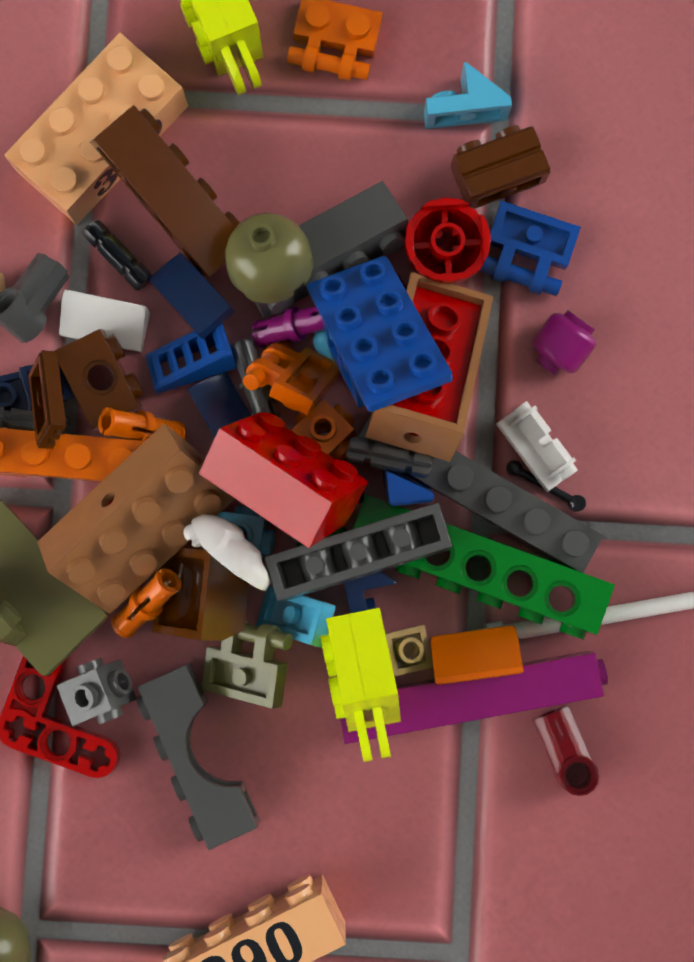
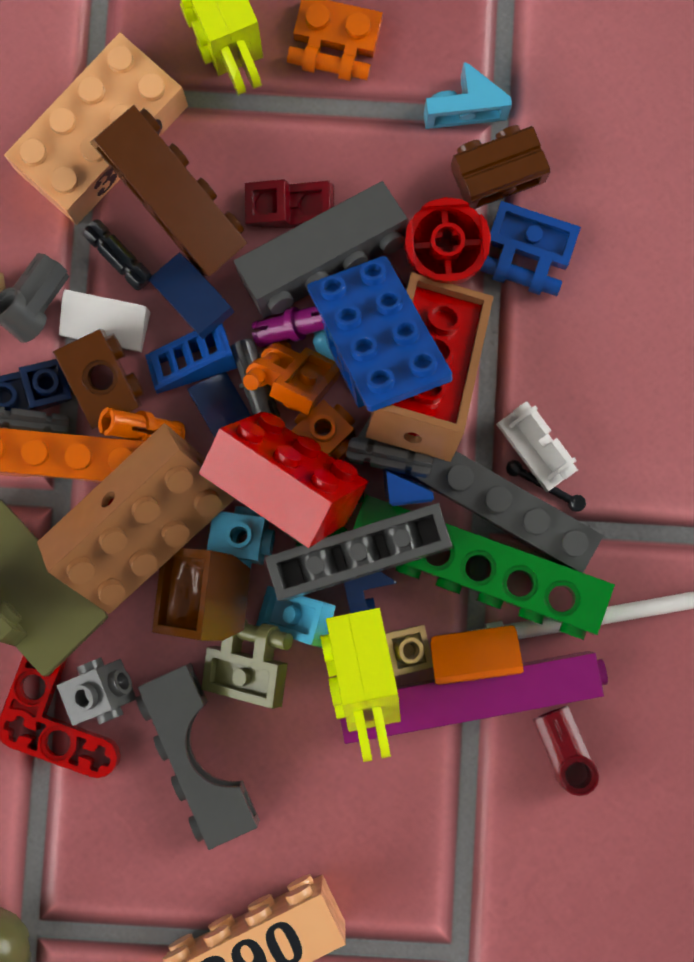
(46, 399): reddish brown tile -> none
(158, 591): orange pin -> none
(229, 547): white arm -> none
(268, 257): olive cylinder -> none
(285, 204): none -> dark red slope
(563, 343): magenta head -> none

